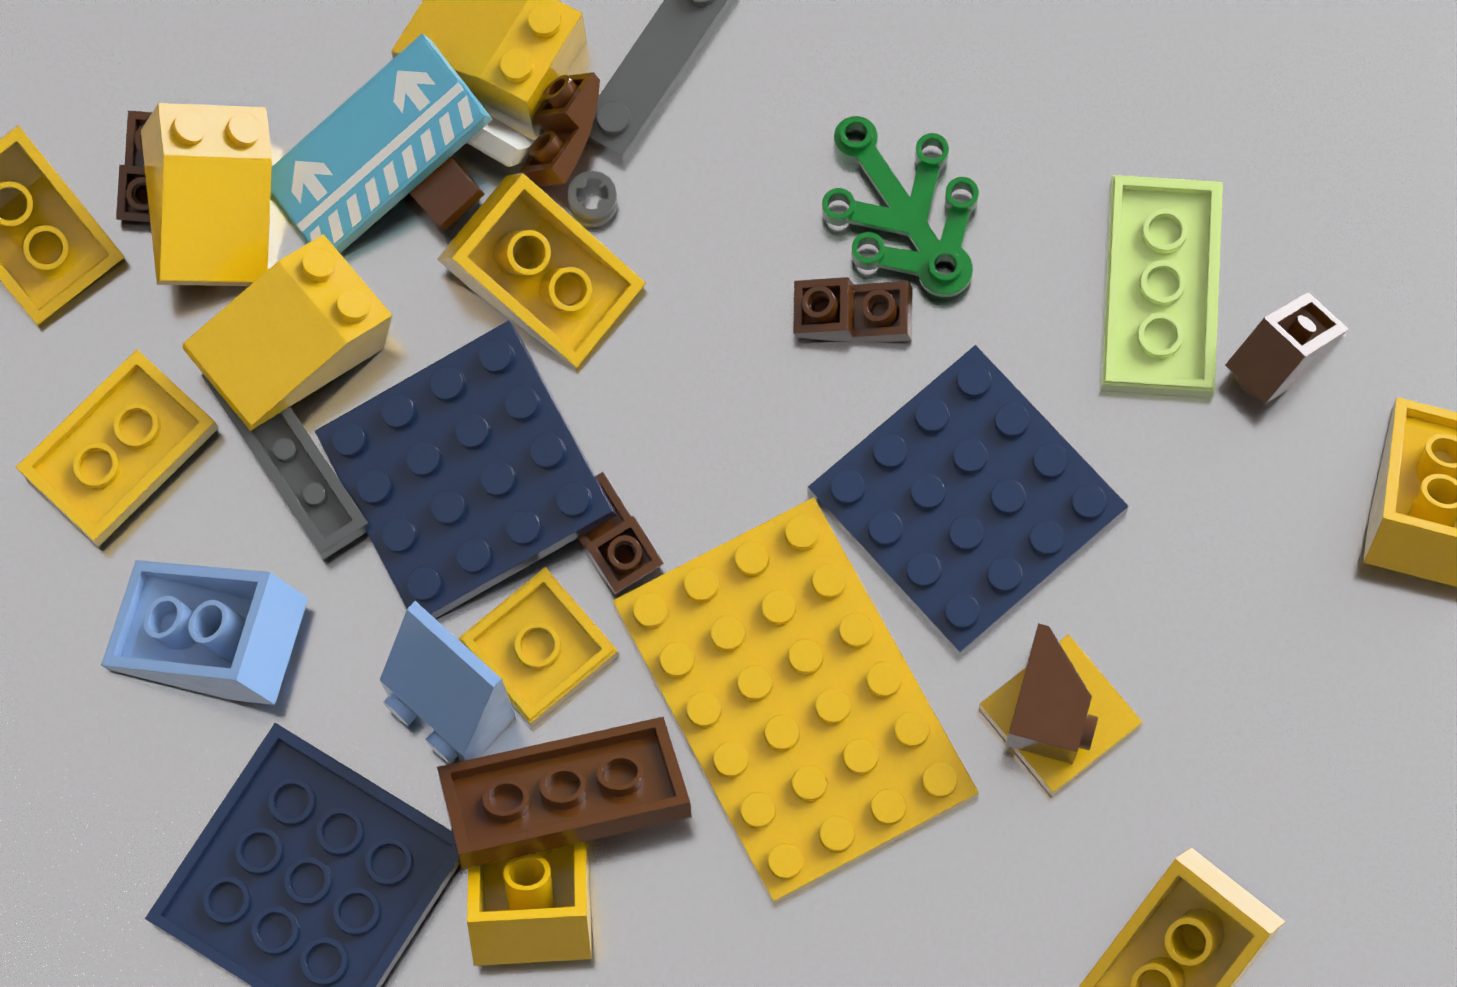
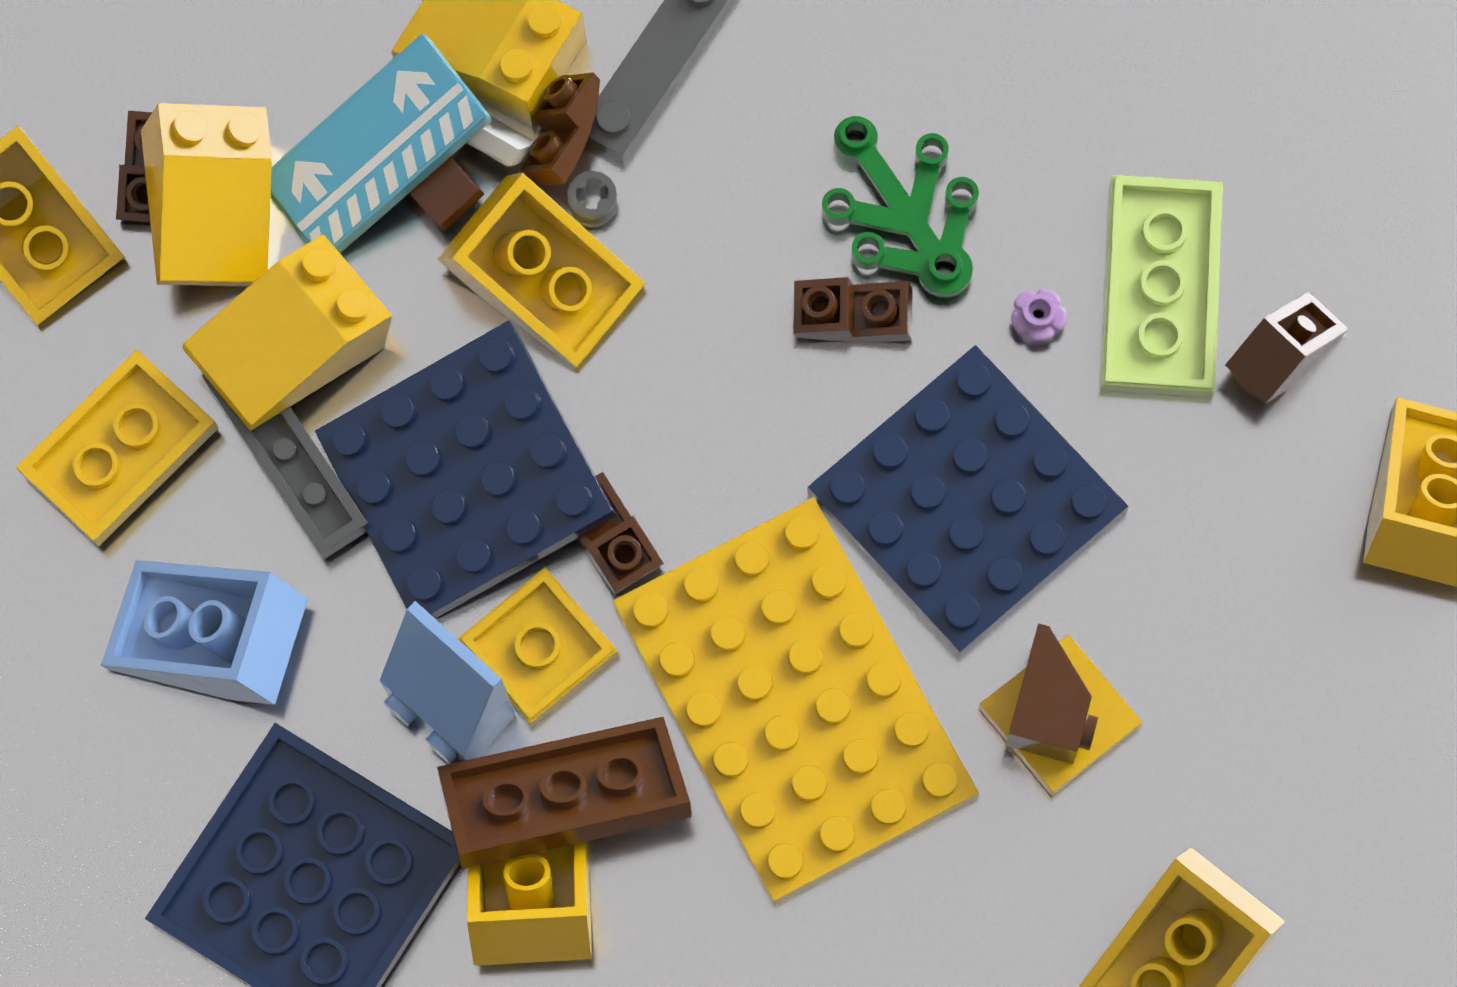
(1034, 328): none -> lavender plate

